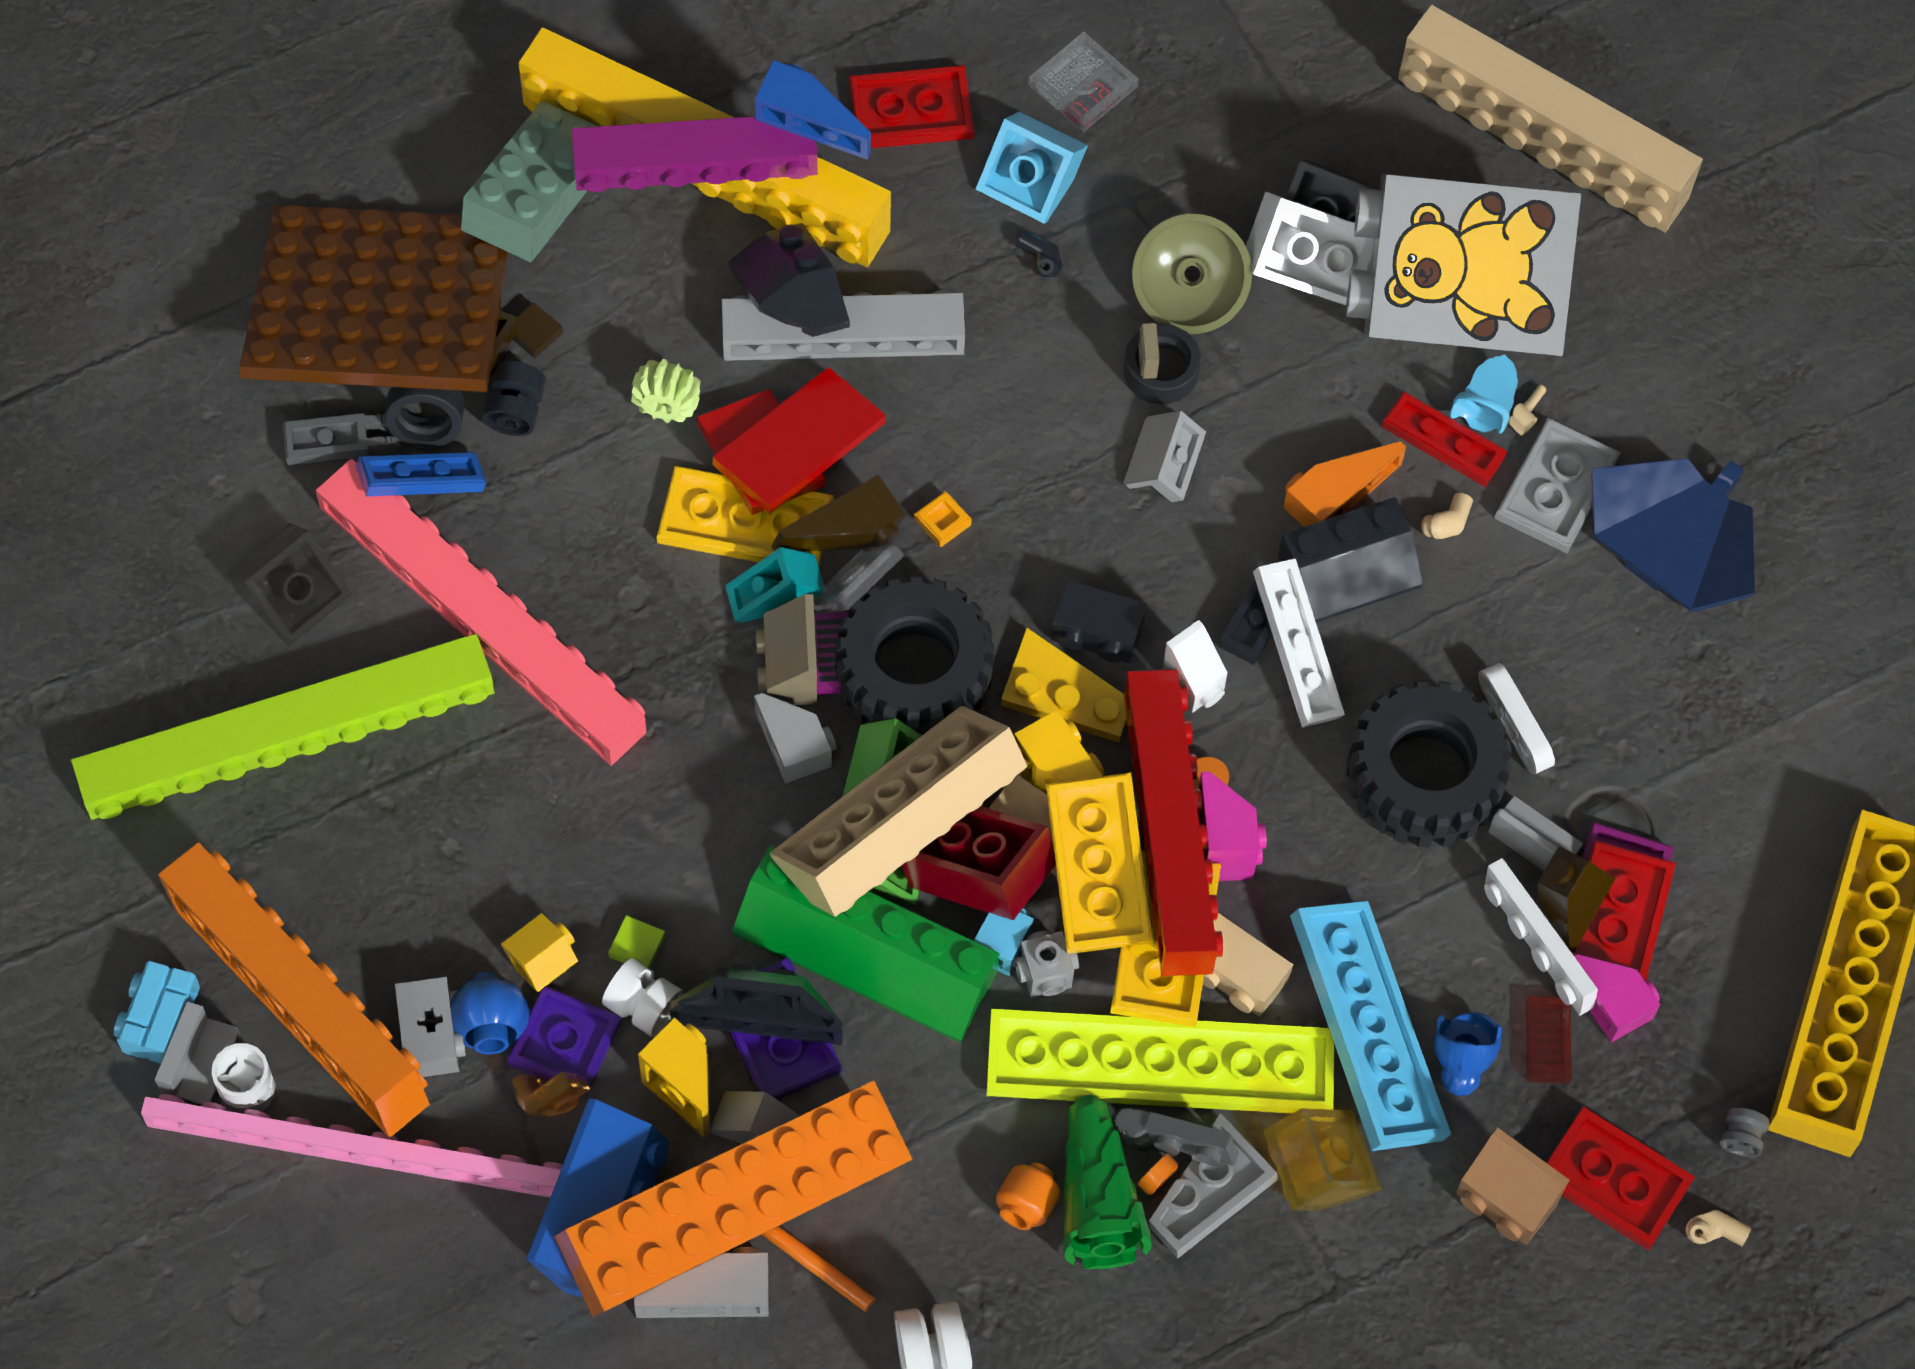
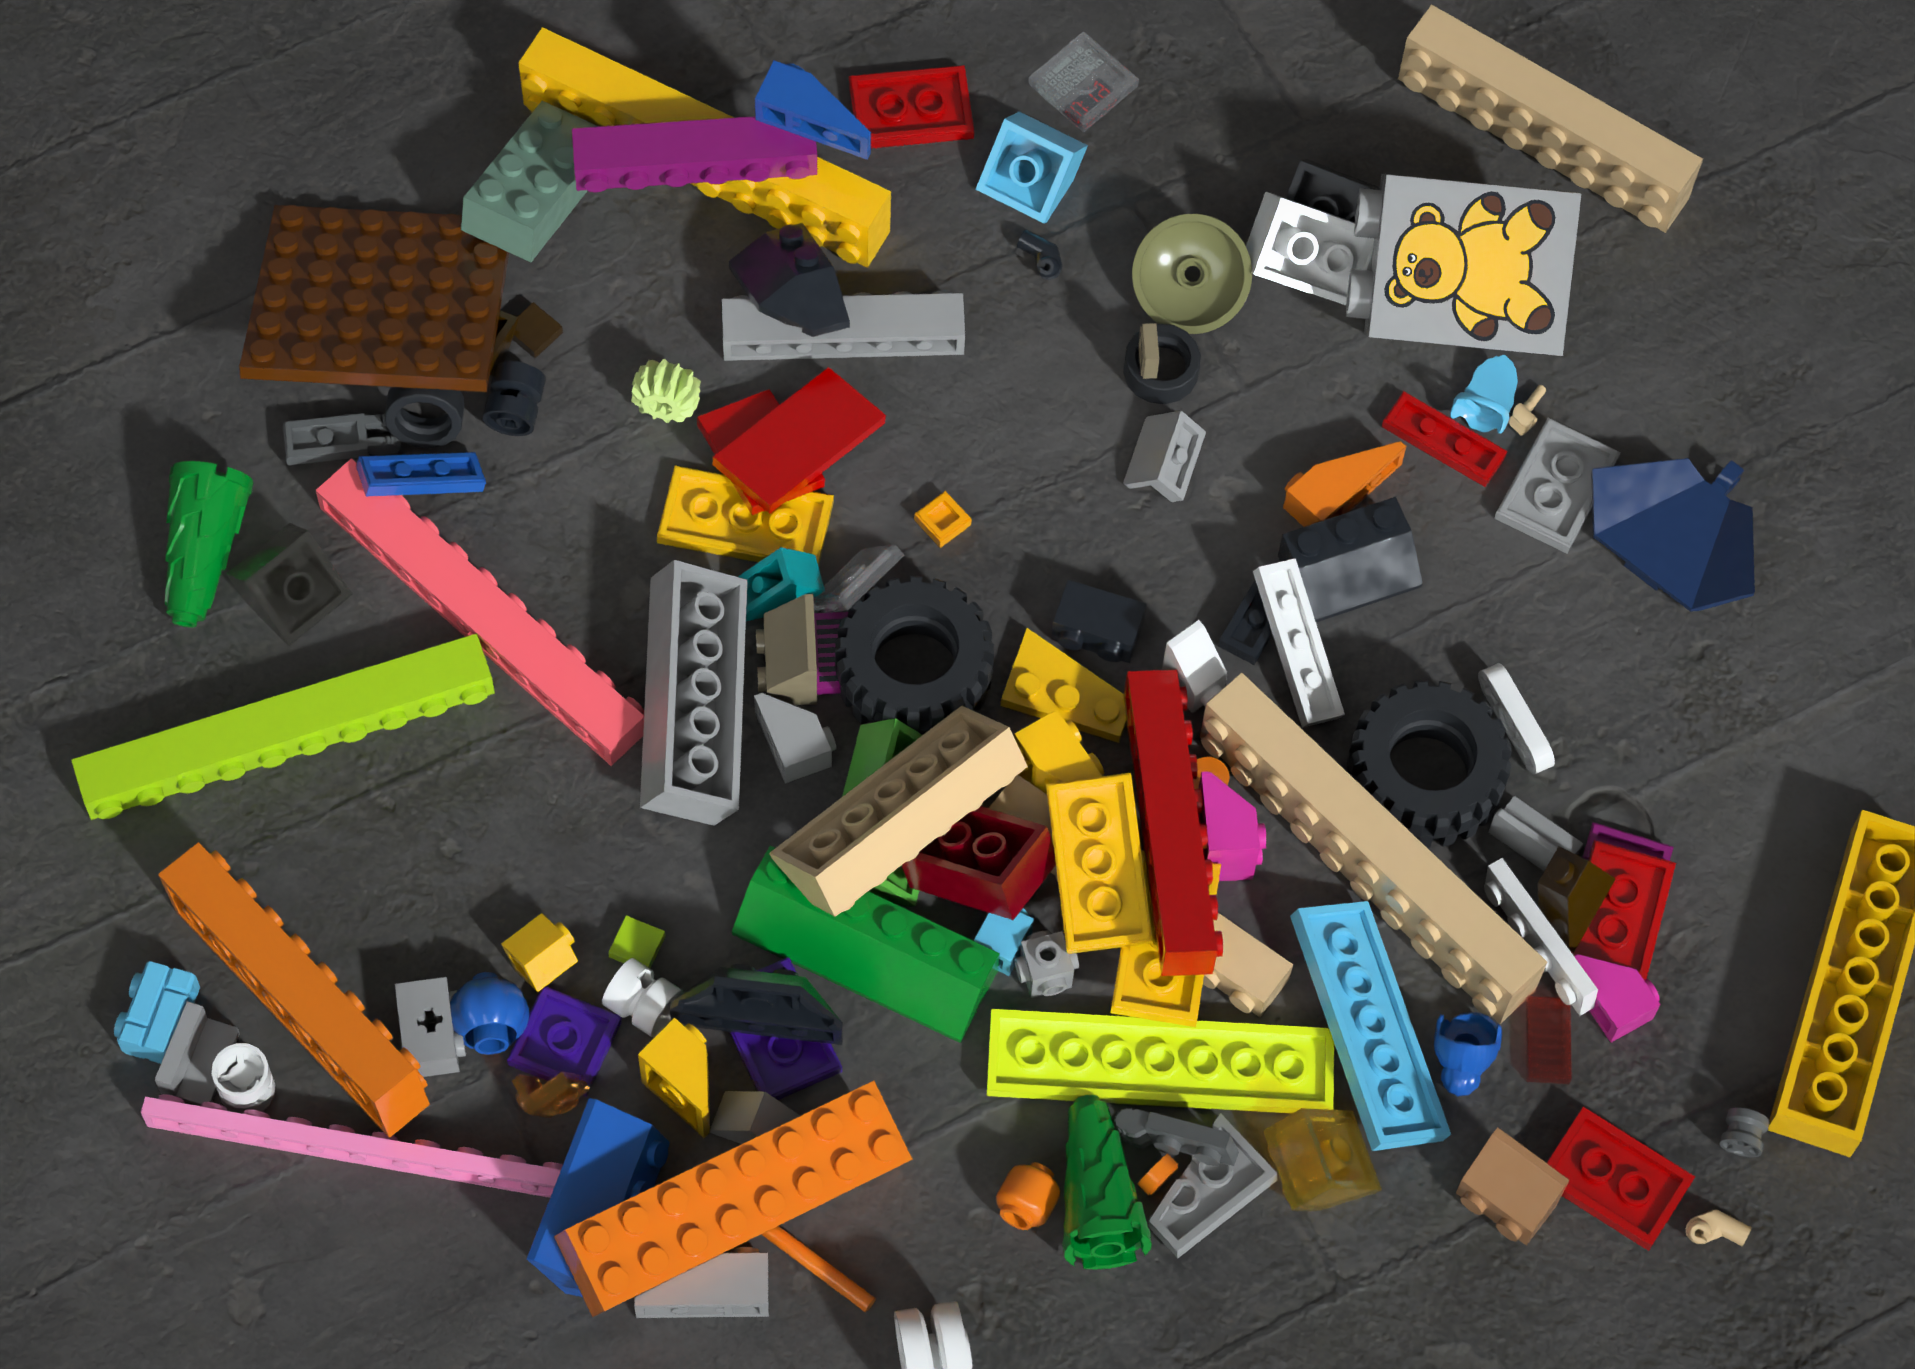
(203, 518): none -> green cone
(694, 693): none -> light grey brick
(848, 522): dark brown slope -> none
(1371, 849): none -> tan brick
(1449, 522): tan arm -> none

